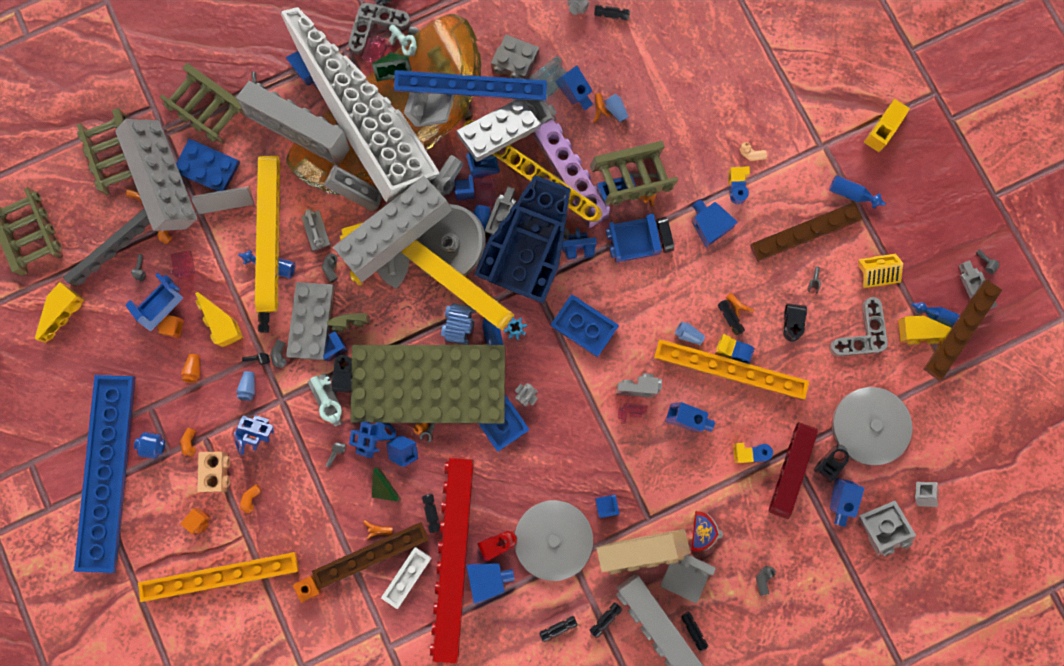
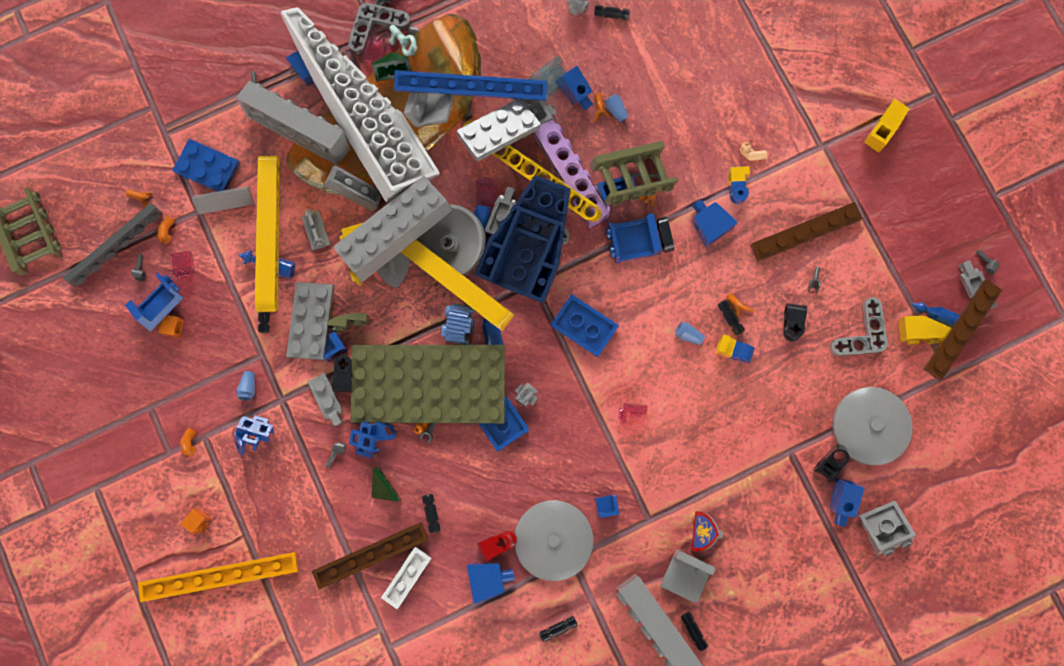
(57, 309): yellow slope -> none
(91, 152): olive fence -> none
(104, 474): blue plate -> none
(149, 445): blue head -> none
(155, 174): light grey brick -> none
(191, 369): orange cone -> none
(207, 86): olive fence -> none
(207, 472): light nougat brick -> none
(223, 327): yellow slope -> none
(247, 497): orange arm -> none
(262, 358): black hand -> none
(276, 356): dark grey arm -> none
(311, 584): orange plate -> none
(326, 402): light aqua piece -> none
(329, 266): dark grey arm -> none
(377, 530): orange bar -> none
(402, 451): blue panel -> none
(445, 180): light grey piece -> none
(453, 561): red brick -> none
(465, 189): blue panel -> none
(484, 167): blue slope -> none
(514, 58): light grey plate -> none
(517, 333): dark azure gear -> none
(587, 244): blue hips -> none
(605, 620): black axle -> none
(643, 551): tan brick -> none
(644, 386): light grey plate -> none
(689, 417): blue torso -> none
(731, 369): light orange plate -> none
(755, 454): leg -> none
(763, 577): dark grey arm -> none
(793, 470): dark red beam -> none
(854, 191): blue wheel -> none
(881, 270): yellow panel -> none
(927, 494): light grey slope -> none

